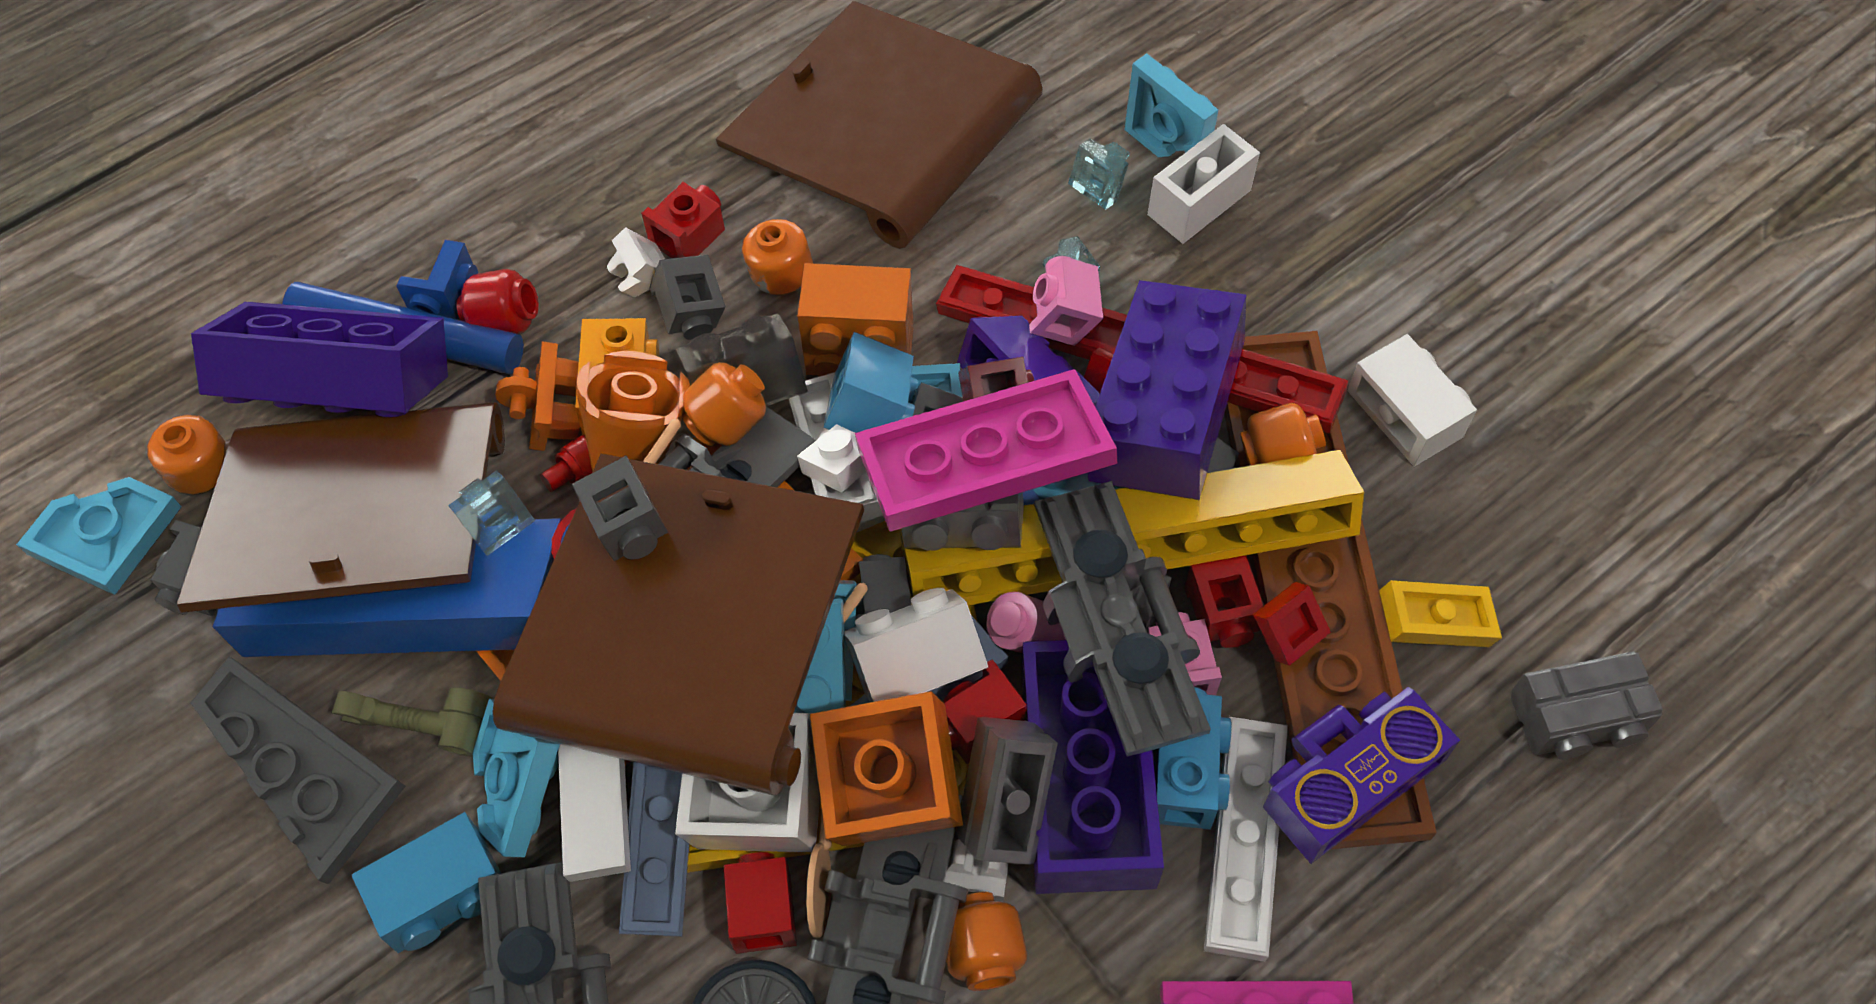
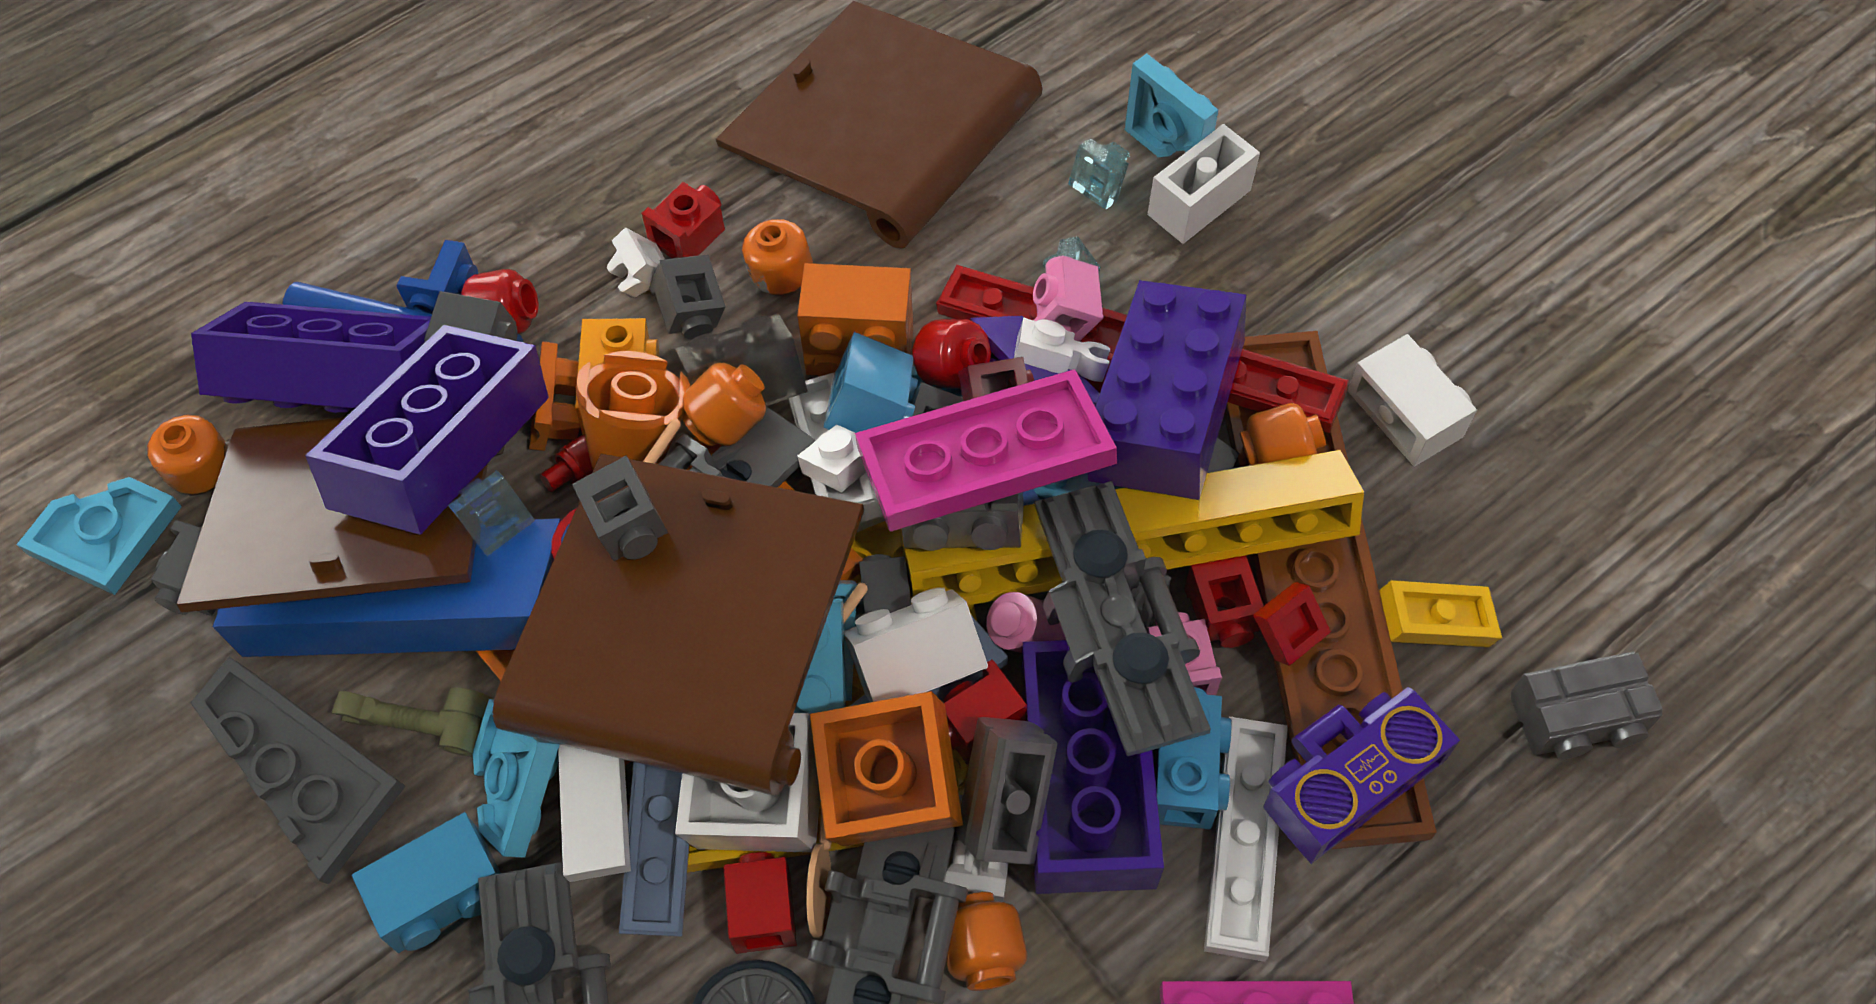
(428, 428): none -> dark purple brick
(473, 315): none -> dark grey brick
(946, 348): none -> red head
(1054, 349): none -> white plate

